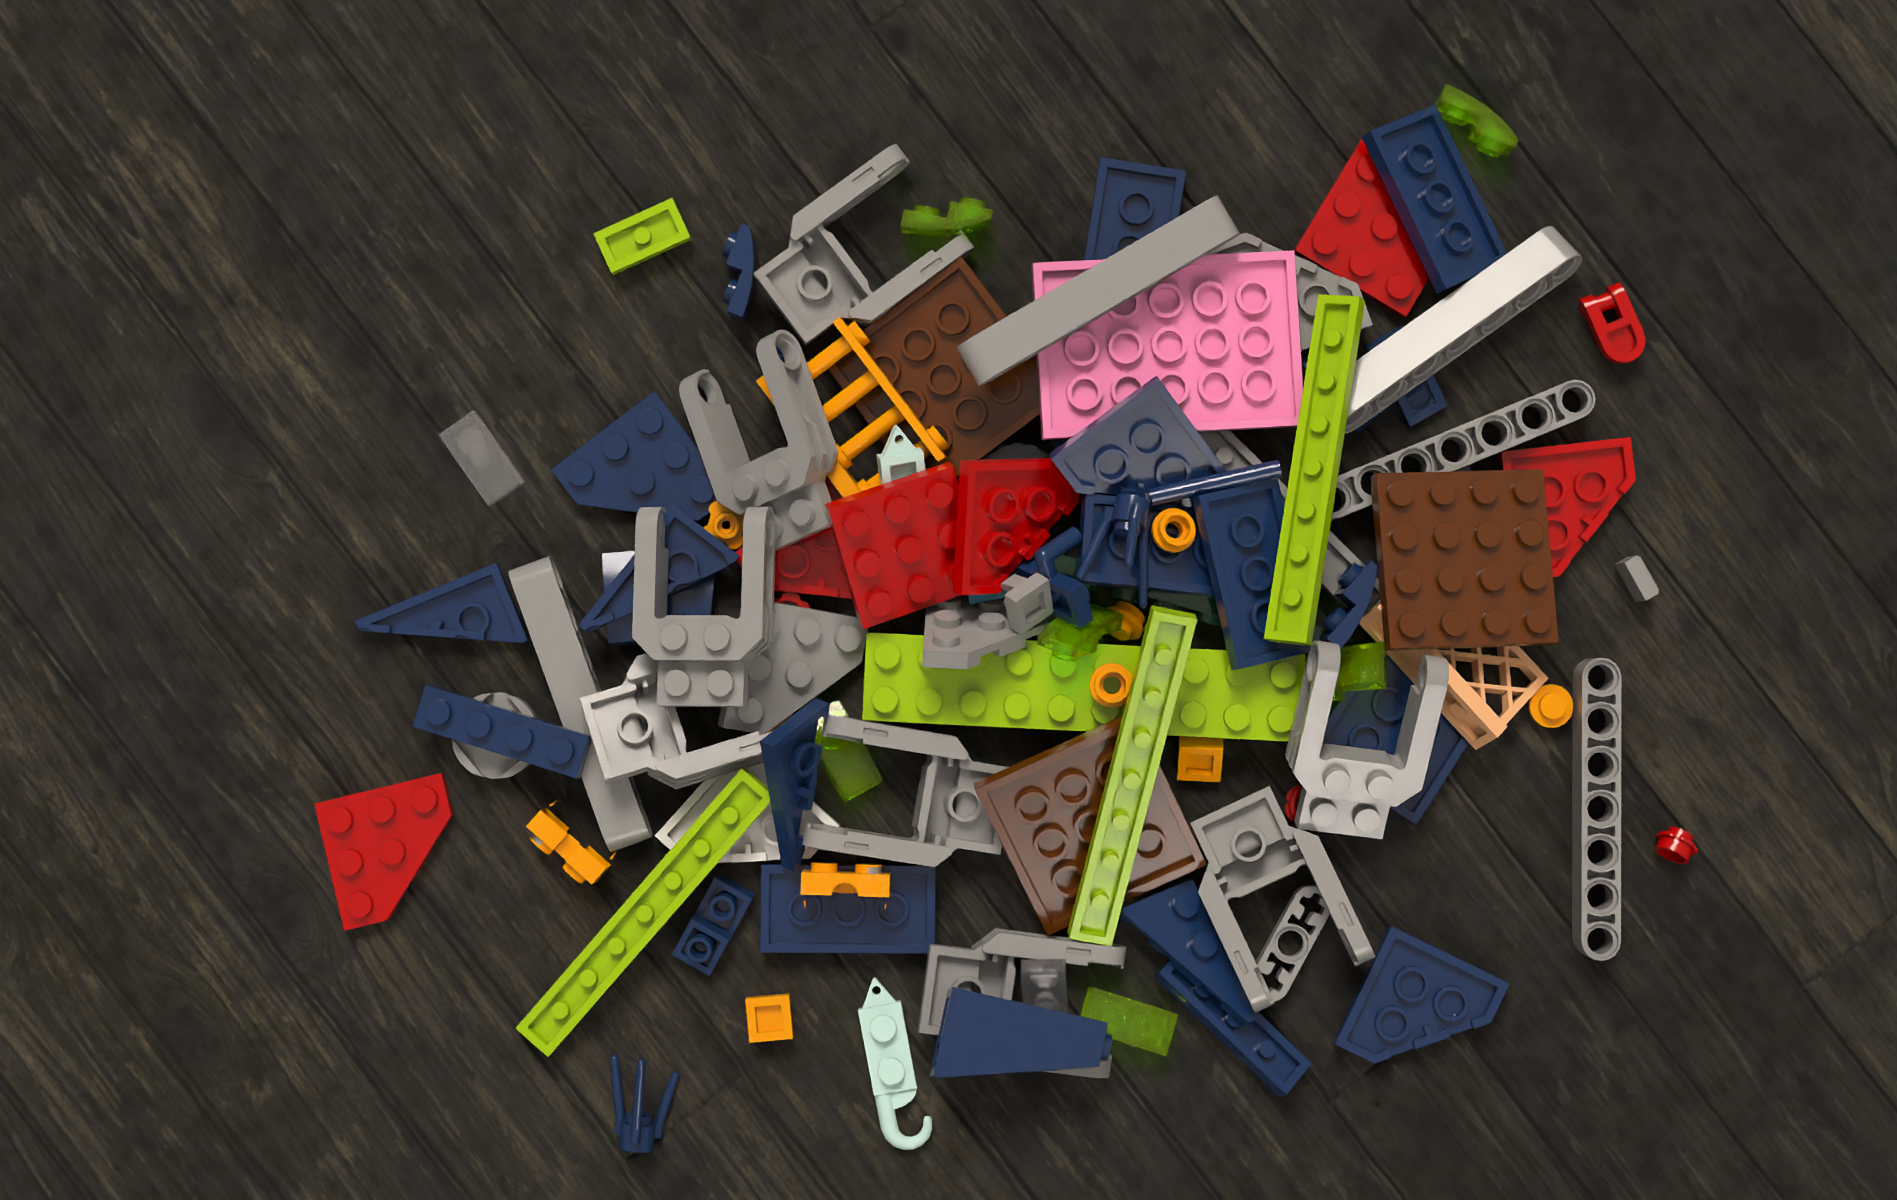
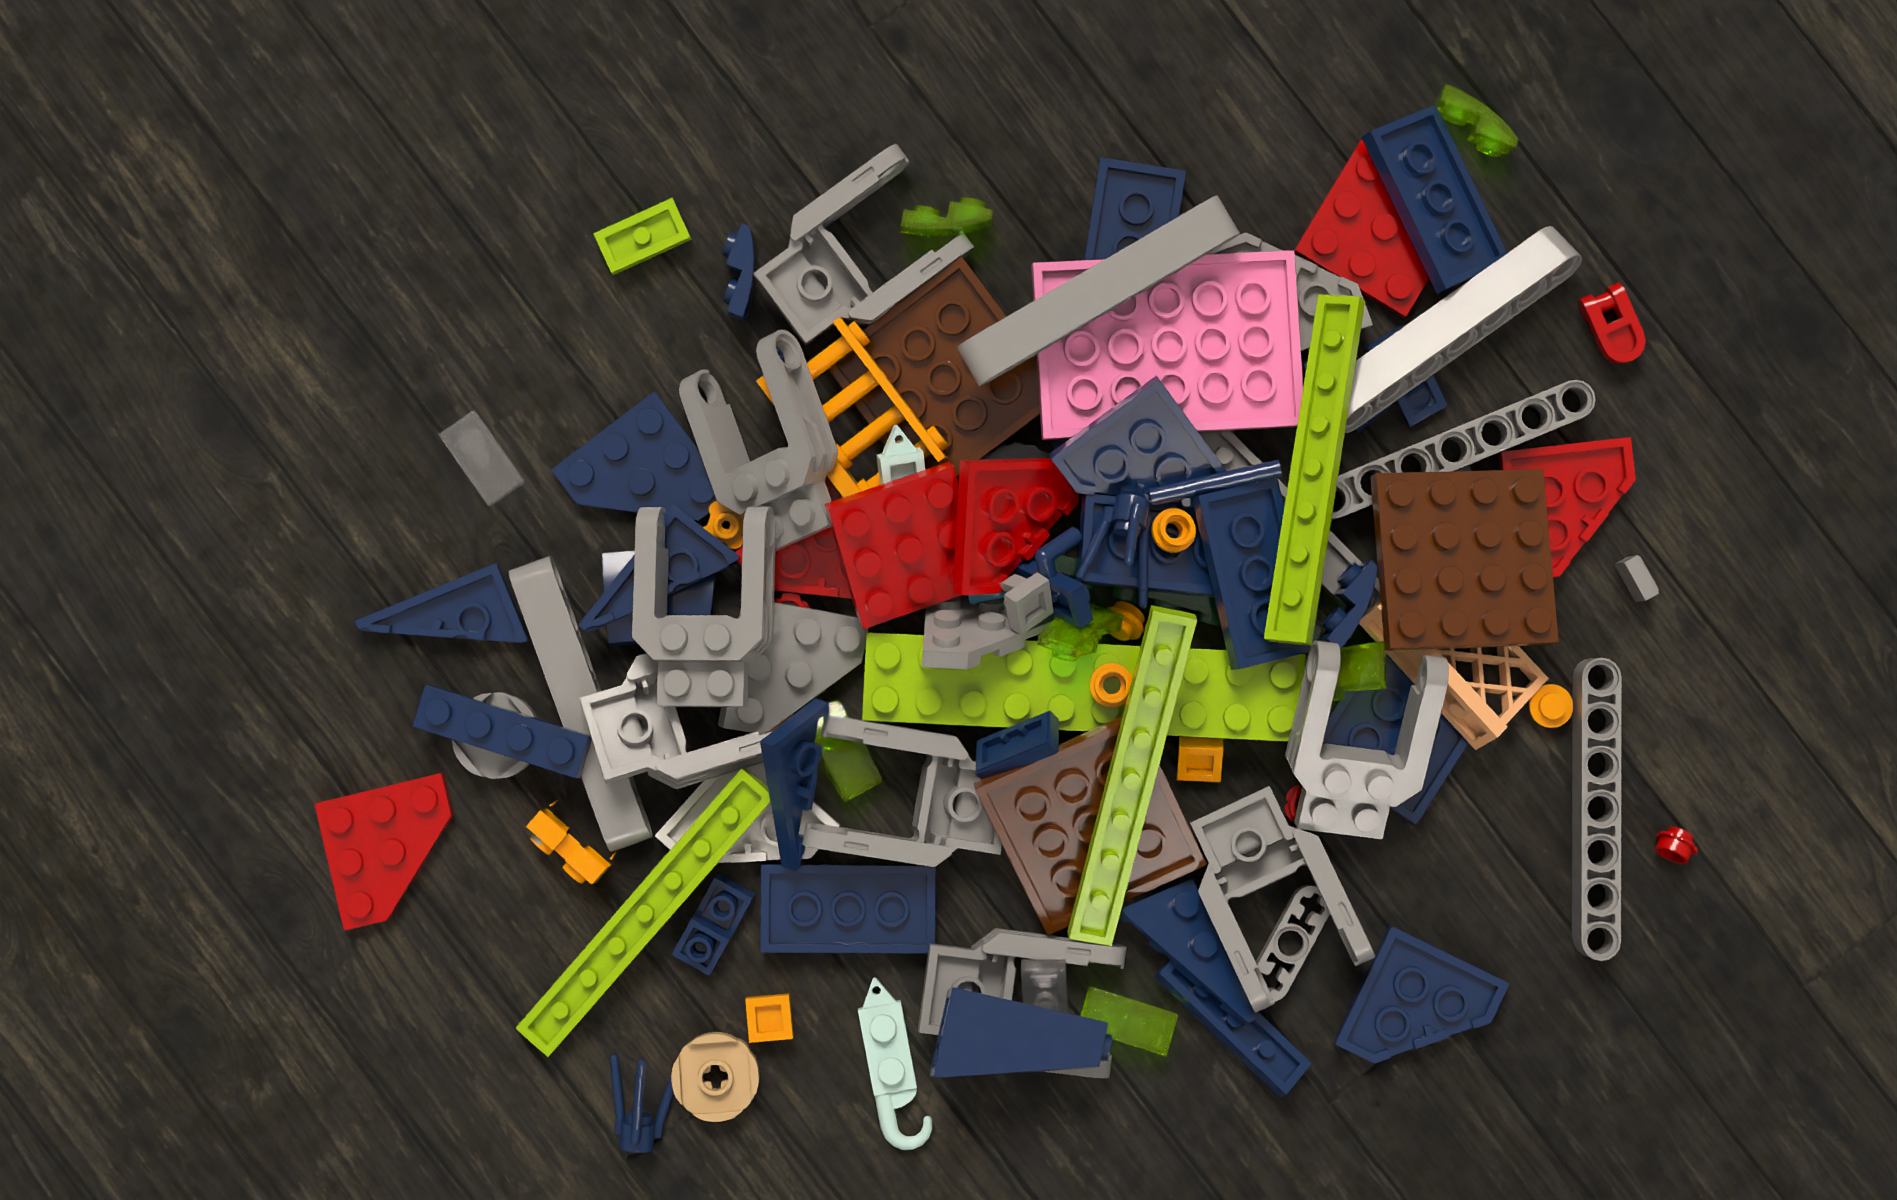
(699, 1095): none -> tan plate
(826, 878): light orange piece -> none
(1017, 745): none -> dark blue plate

